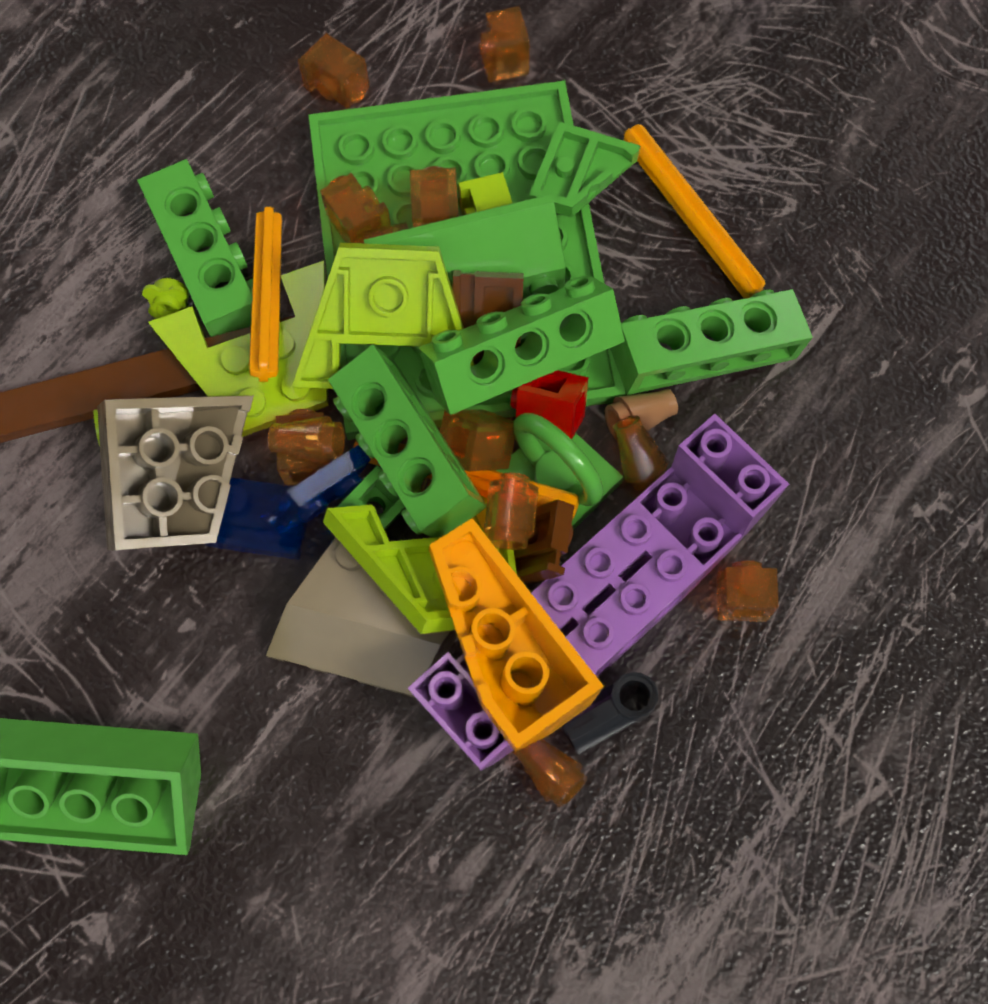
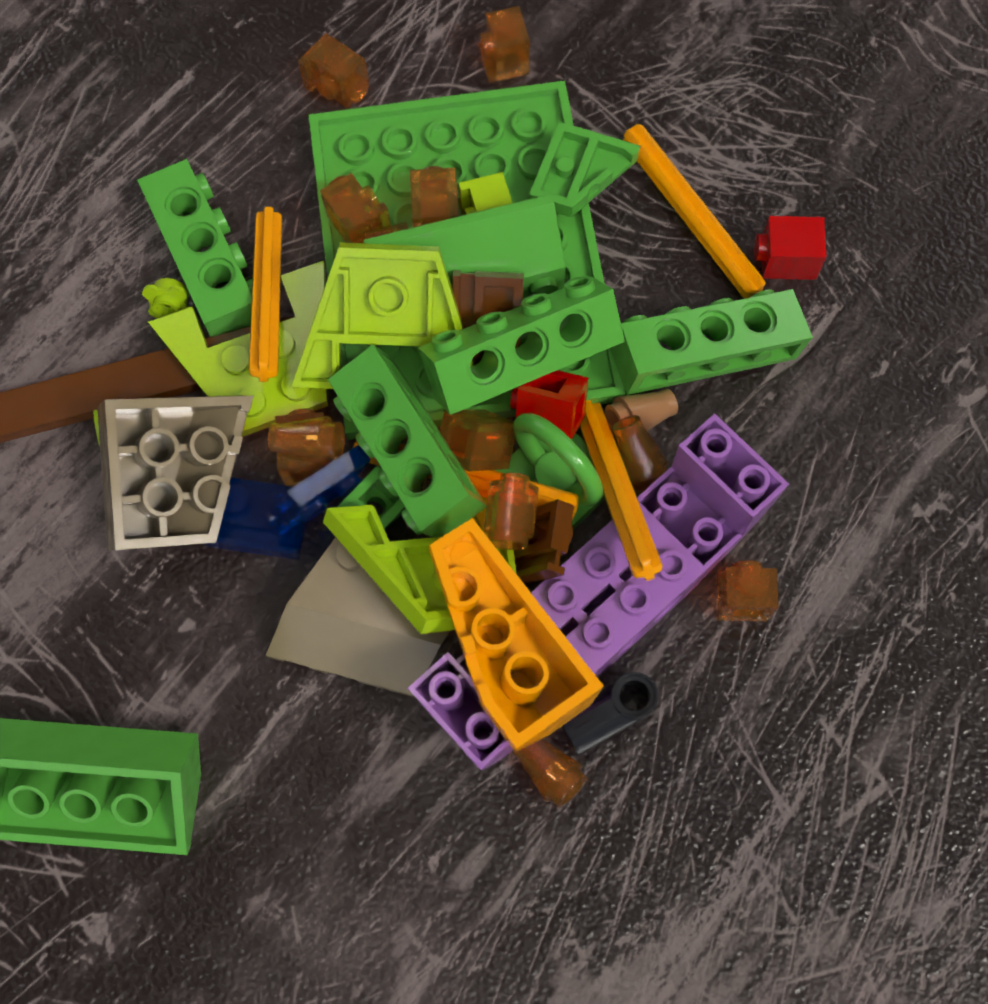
(620, 494): none -> light orange axle
(791, 247): none -> red brick

